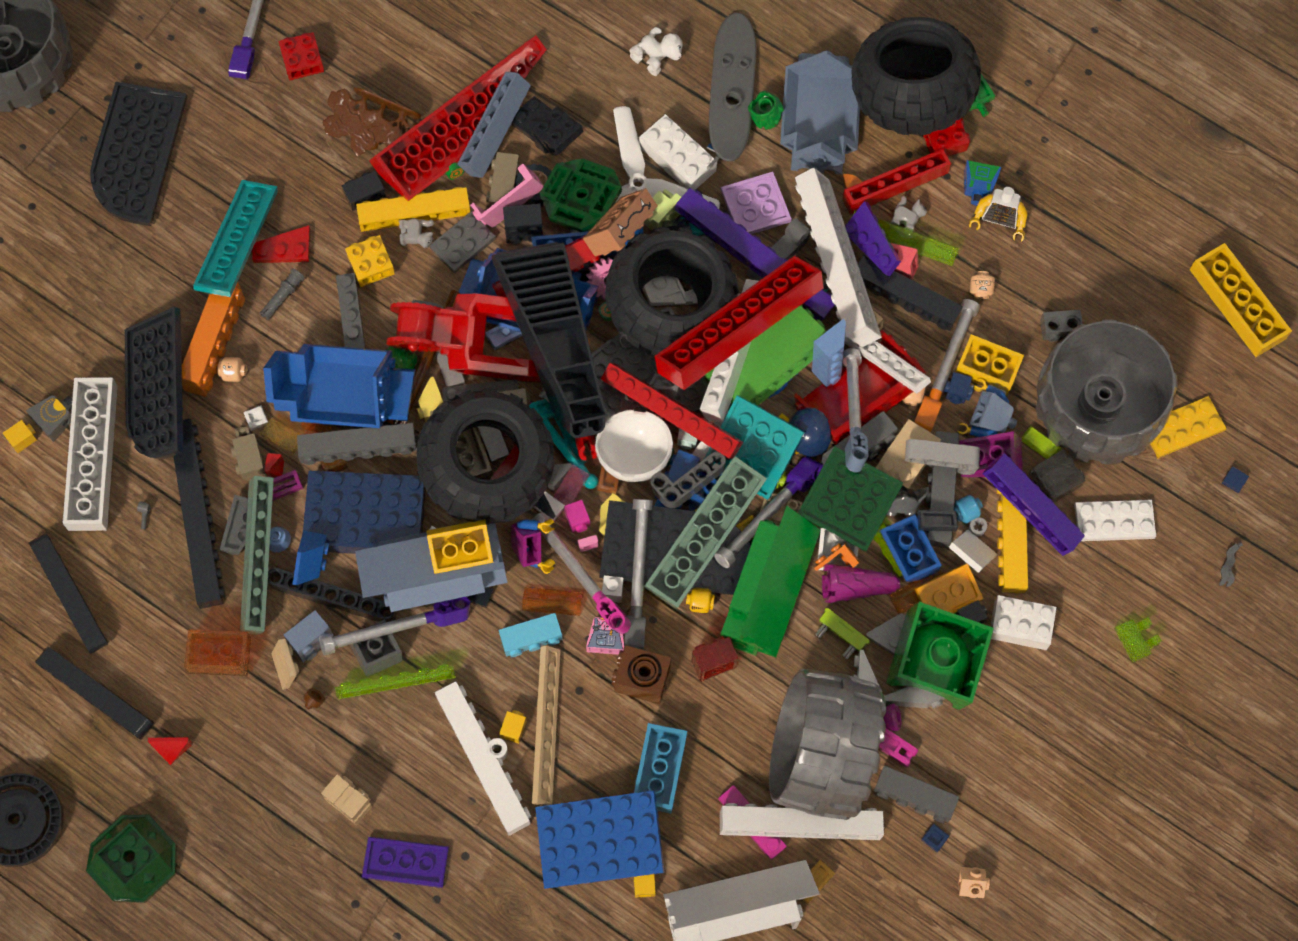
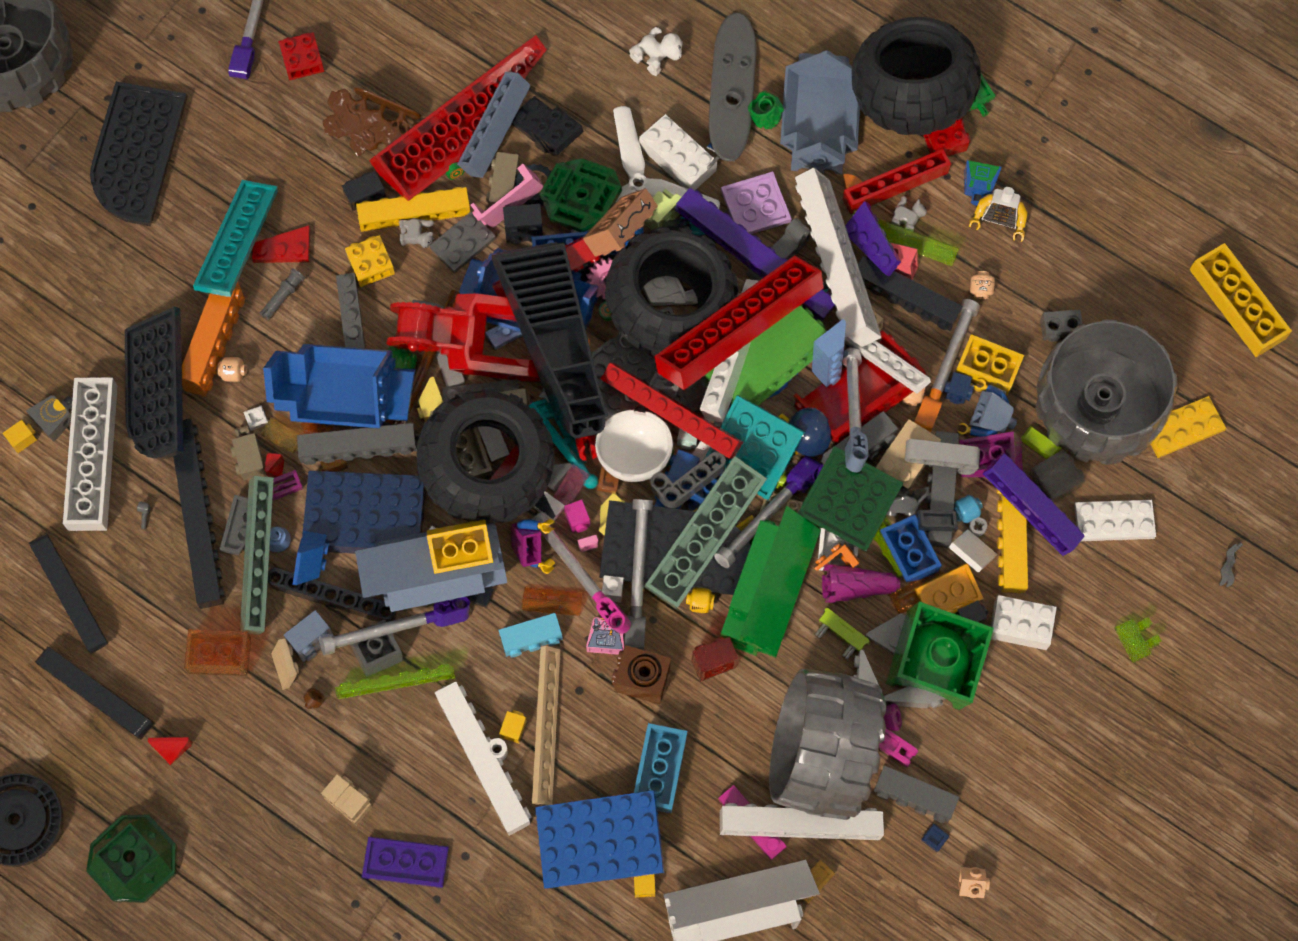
(1235, 479): dark blue tile -> none

